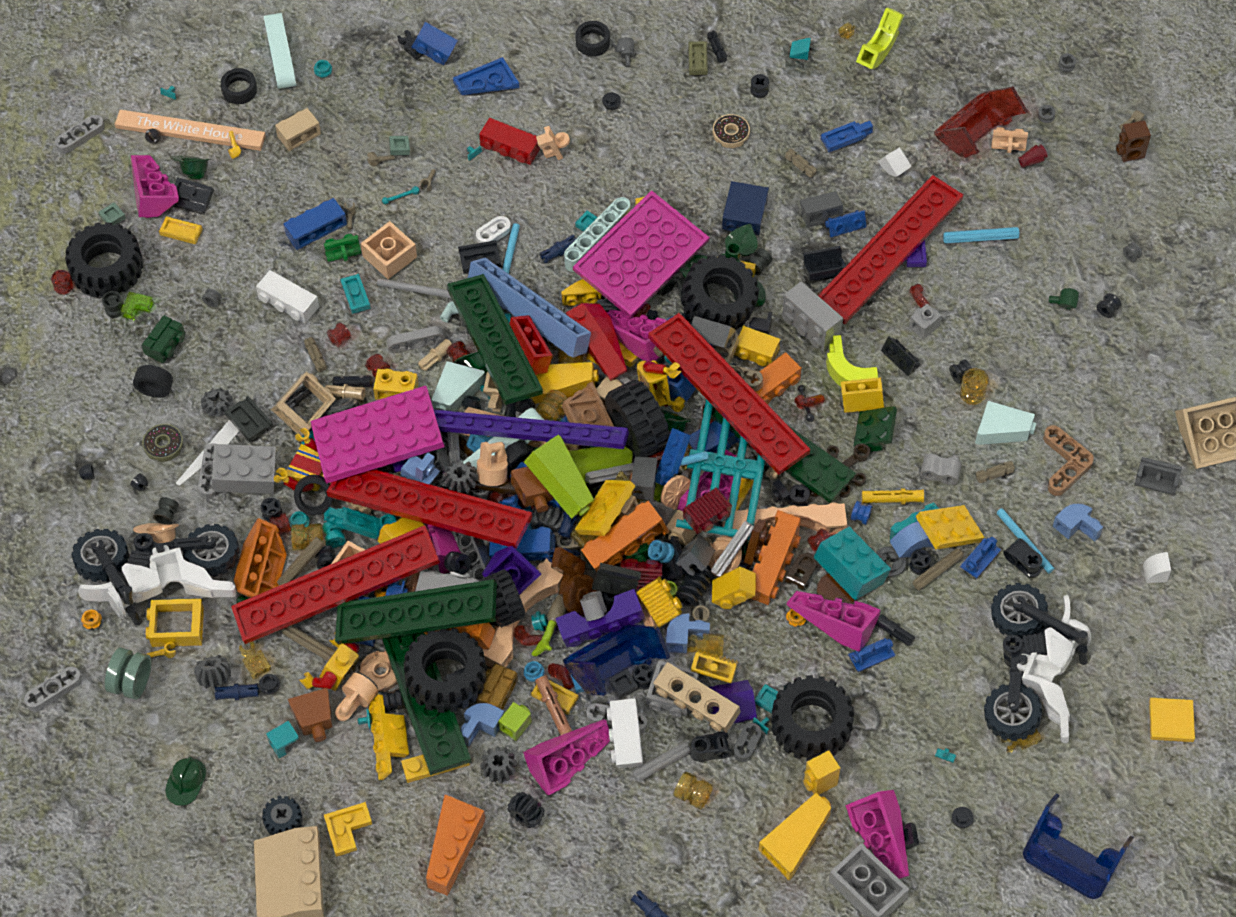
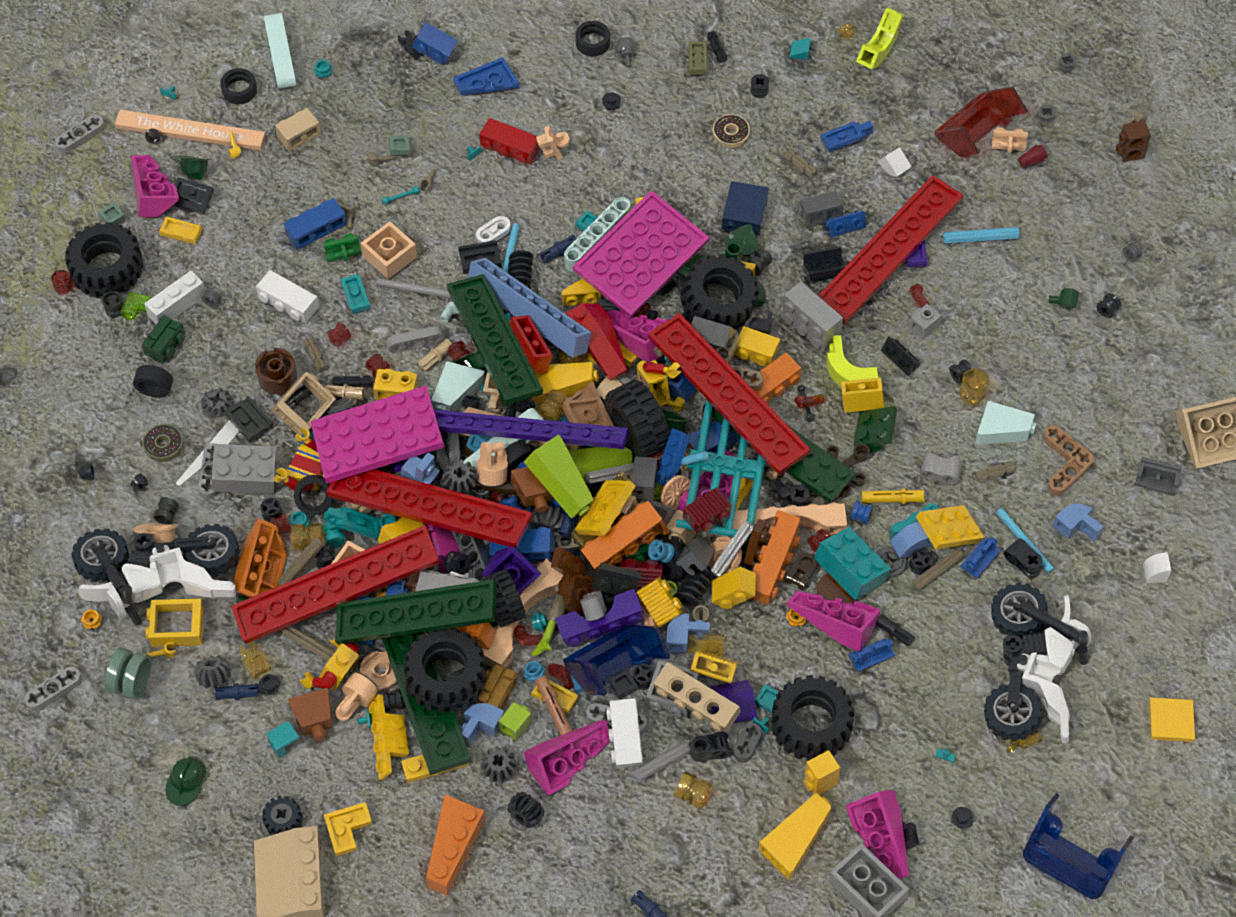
(175, 298): none -> white brick
(276, 371): none -> reddish brown brick
(521, 266): none -> black piece

